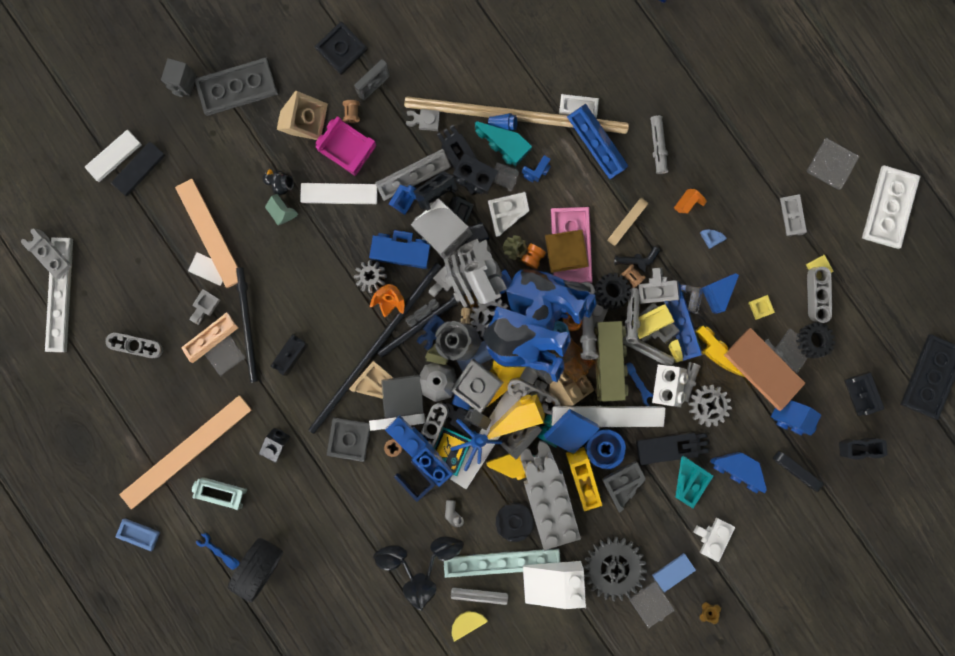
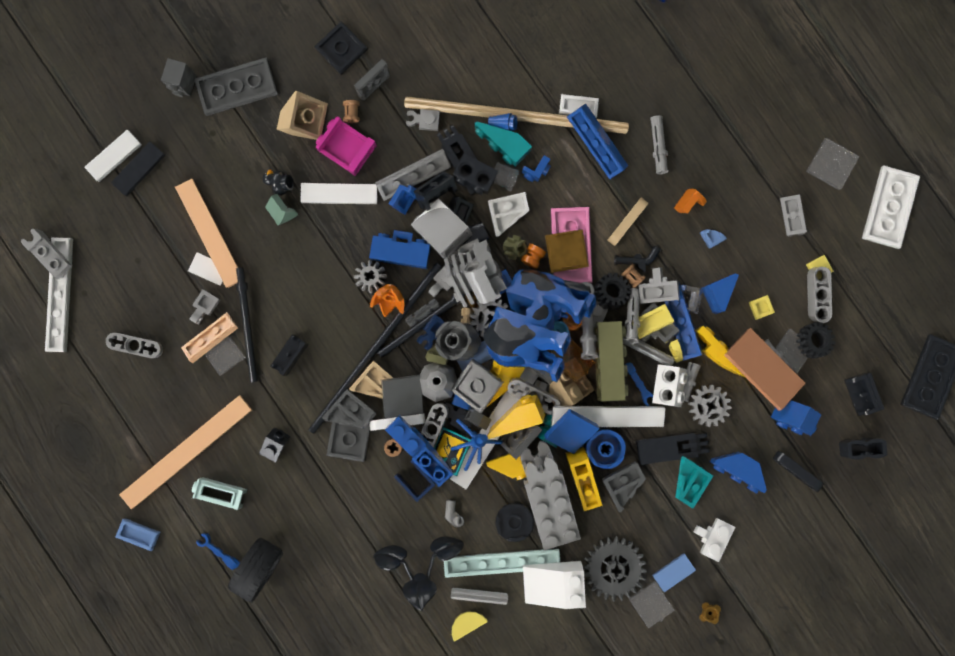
(349, 411): none -> dark grey wing

